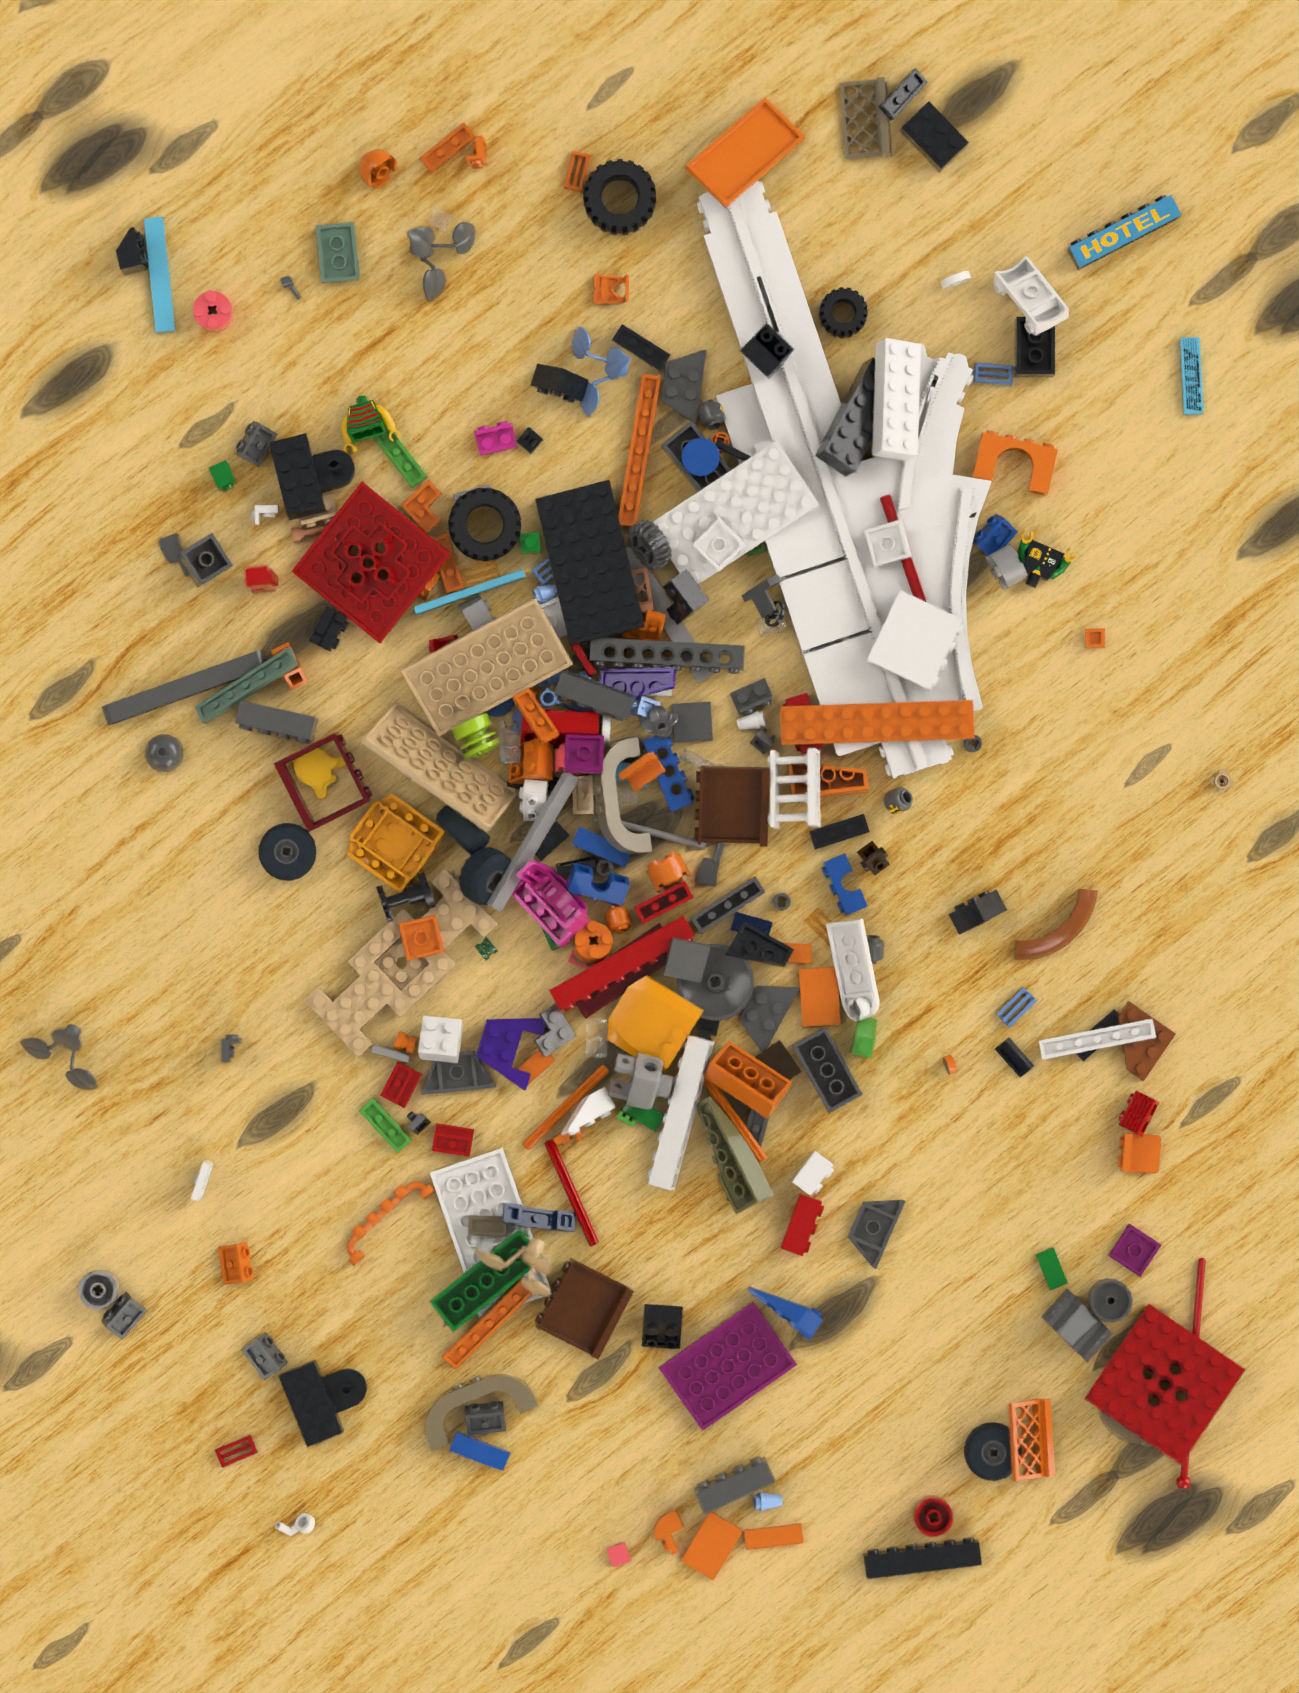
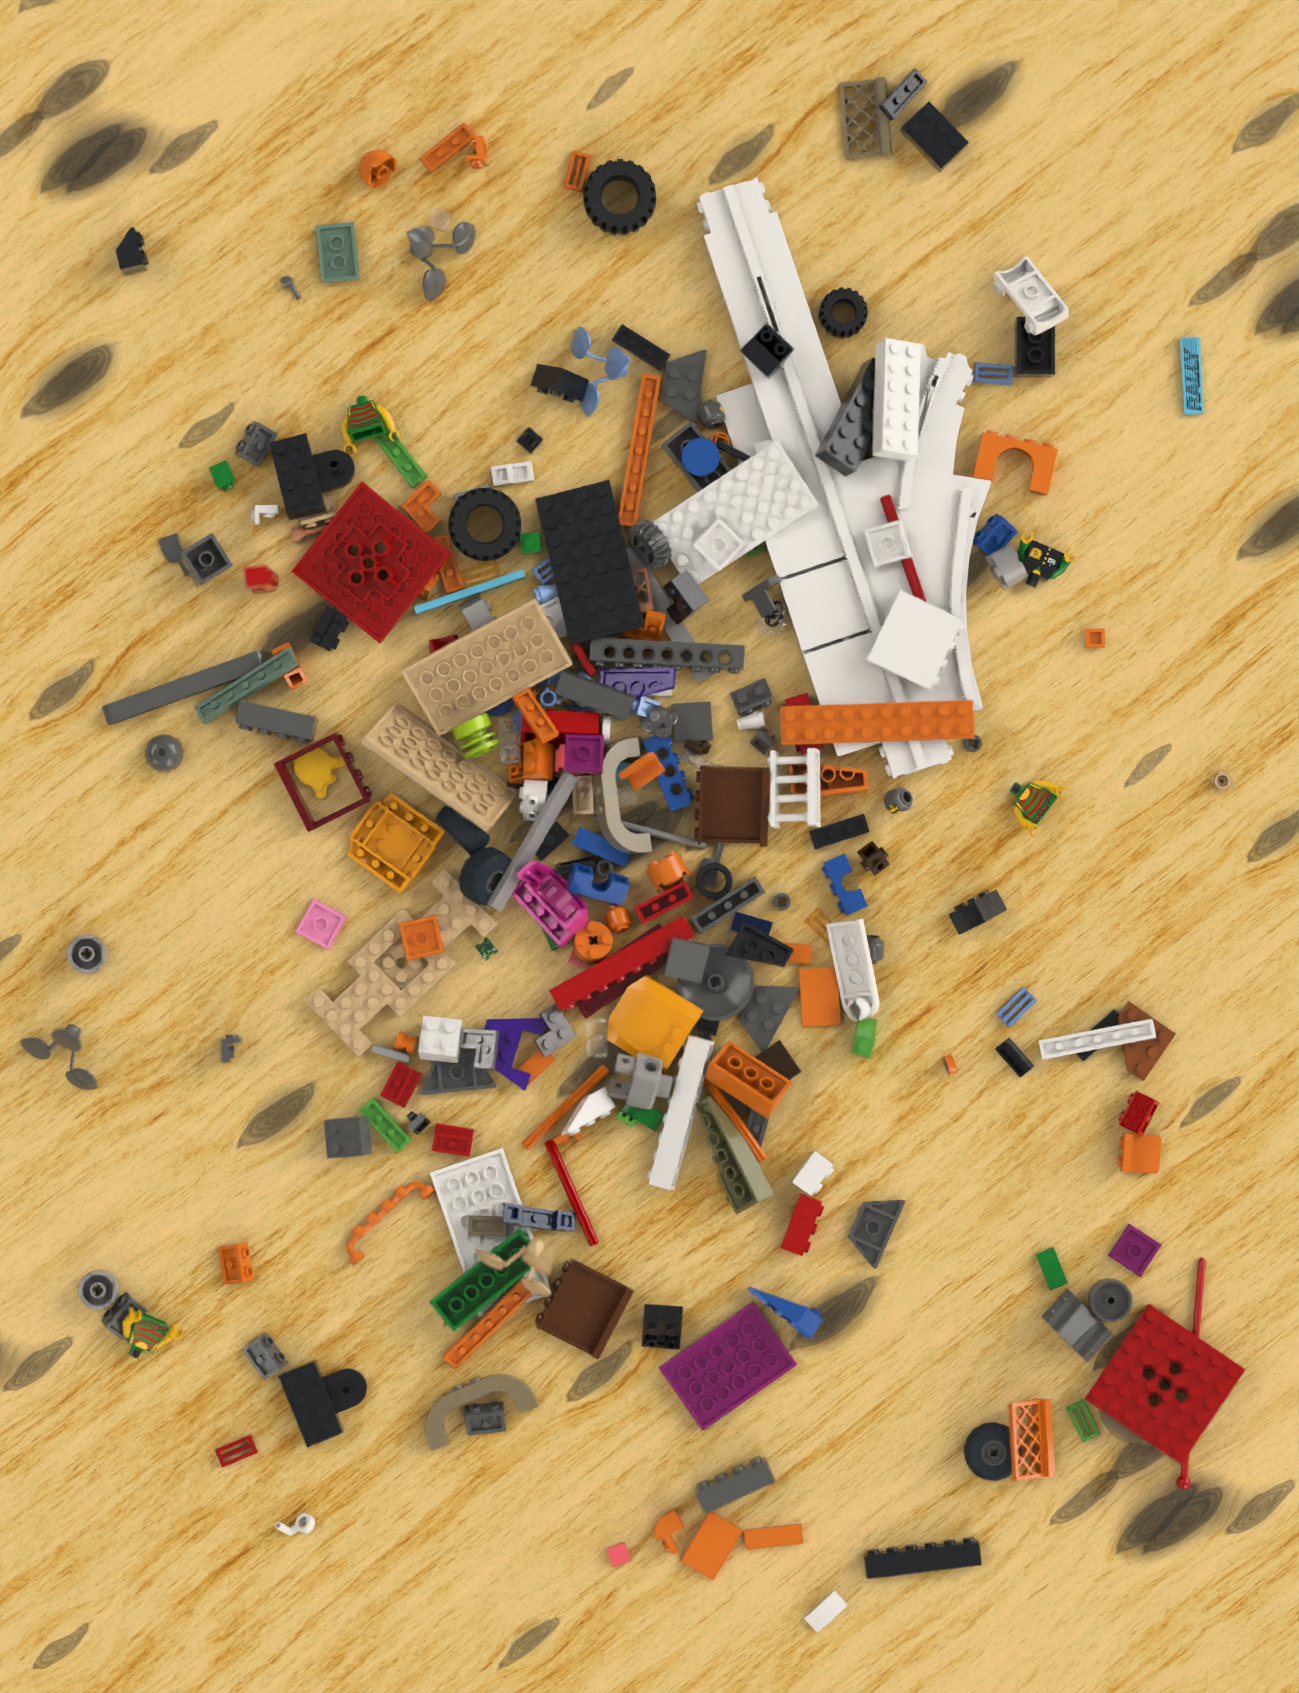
(80, 945): none -> light grey brick
(147, 1332): none -> torso
(159, 274): medium azure tile -> none
(201, 1180): white plate -> none
(202, 313): coral brick -> none
(287, 851): black wheel -> none
(321, 924): none -> bright pink tile
(347, 1137): none -> dark grey brick
(414, 894): black piece -> none
(479, 1451): blue slope -> none
(485, 1044): none -> flat silver plate
(495, 438): dark pink bracket -> none
(512, 473): none -> white slope
(605, 289): orange piece -> none
(697, 749): none -> dark brown arm
(711, 895): none -> black tyre
(745, 152): orange tile -> none
(766, 1501): light blue cone -> none
(825, 1611): none -> white slope
(827, 1069): dark grey brick -> none
(937, 1526): red brick -> none
(955, 280): white piece -> none
(1034, 802): none -> torso
(1064, 933): dark orange brick -> none
(1090, 1435): none -> bright green tile
(1124, 232): dark azure brick -> none

